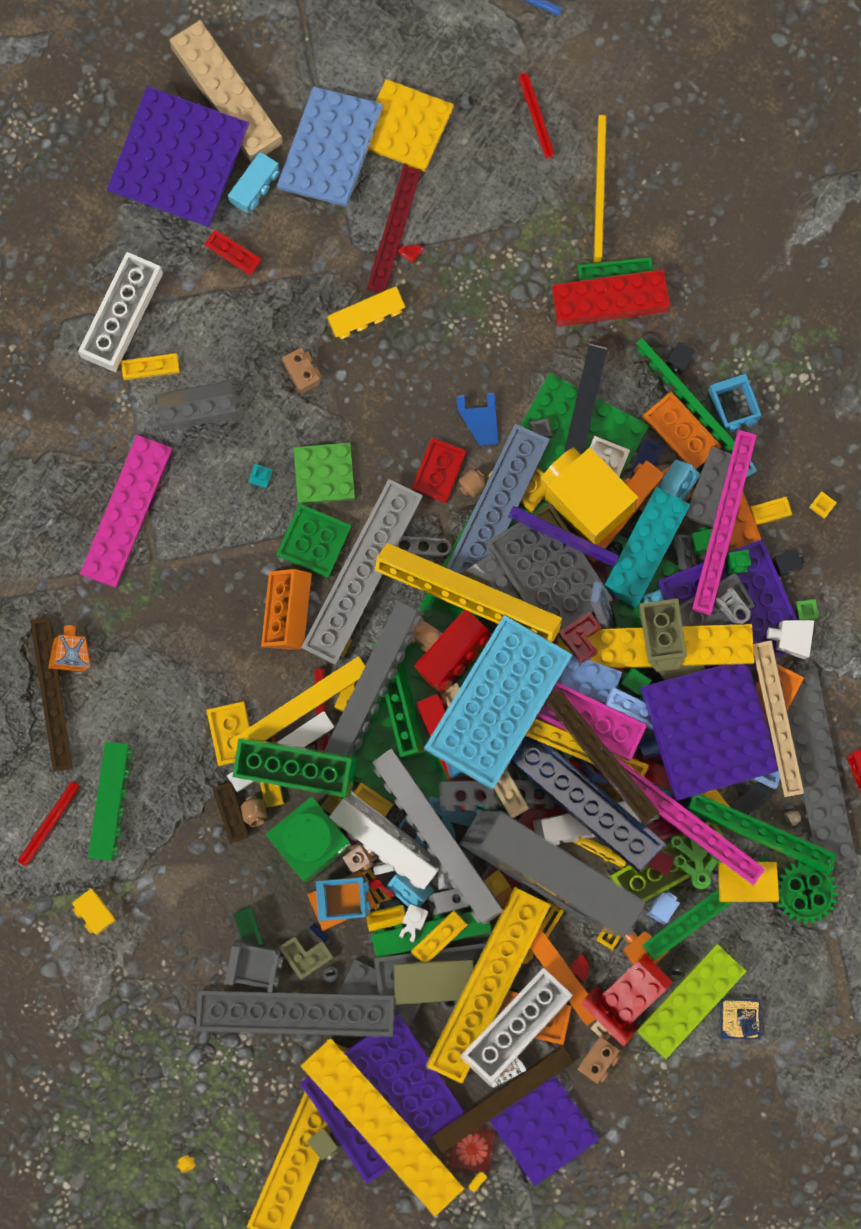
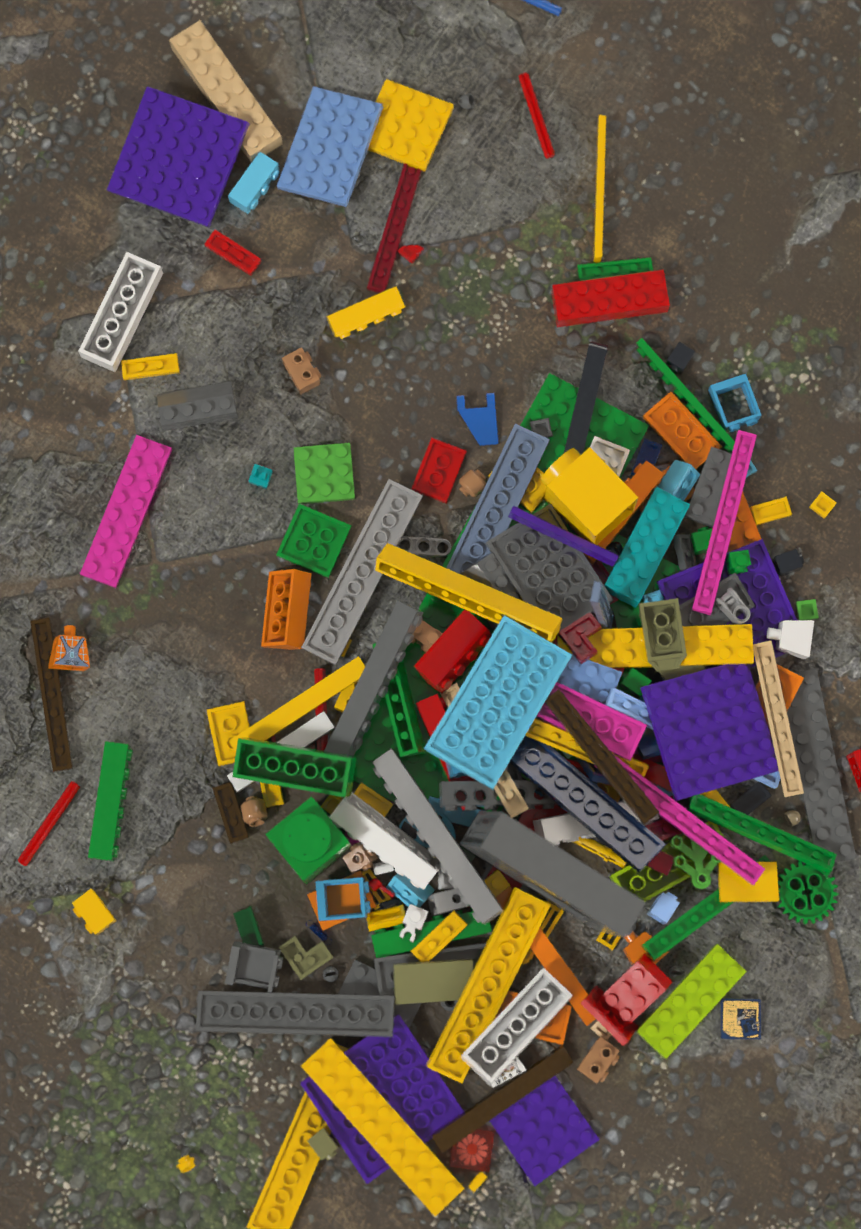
(580, 968): red tile -> none

